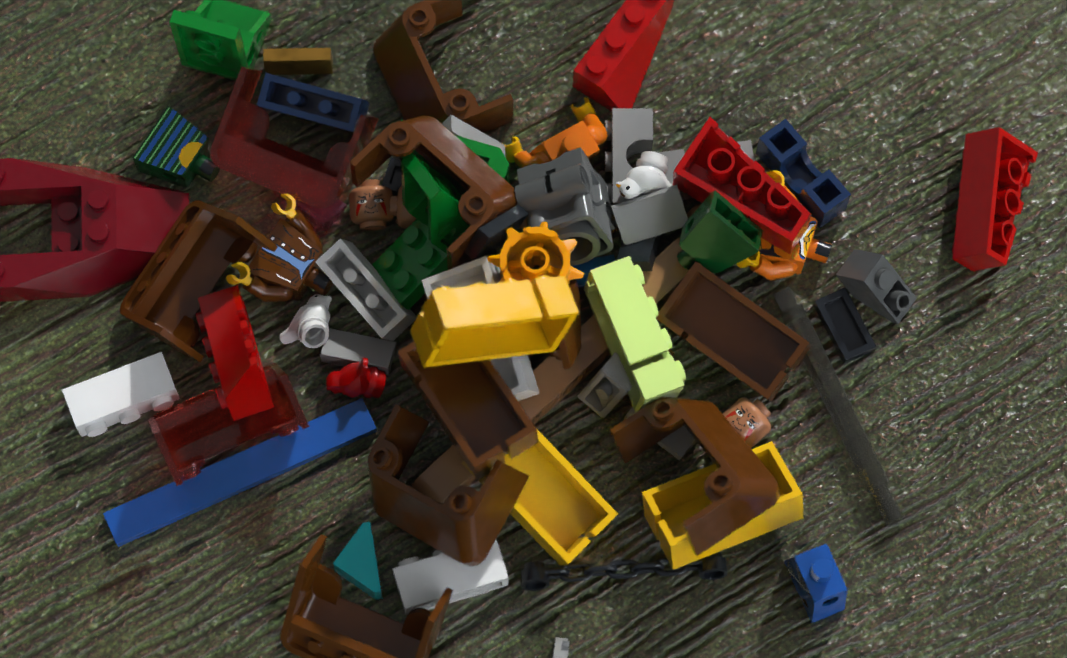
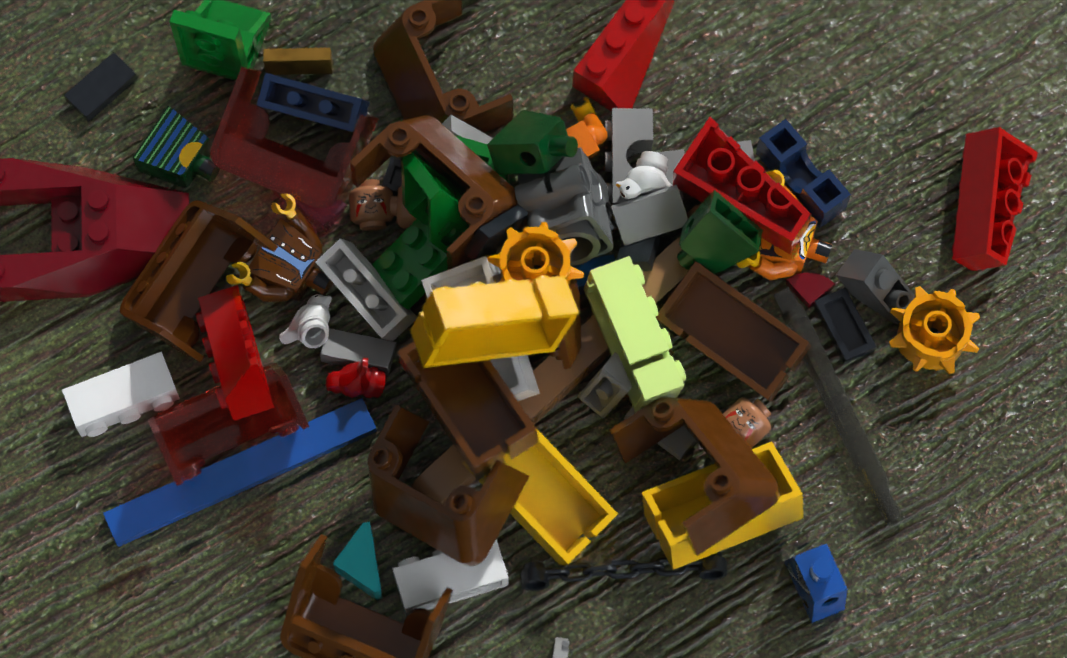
(101, 87): none -> black tile
(531, 144): none -> dark green torso
(810, 287): none -> dark red tile
(932, 349): none -> light orange brick

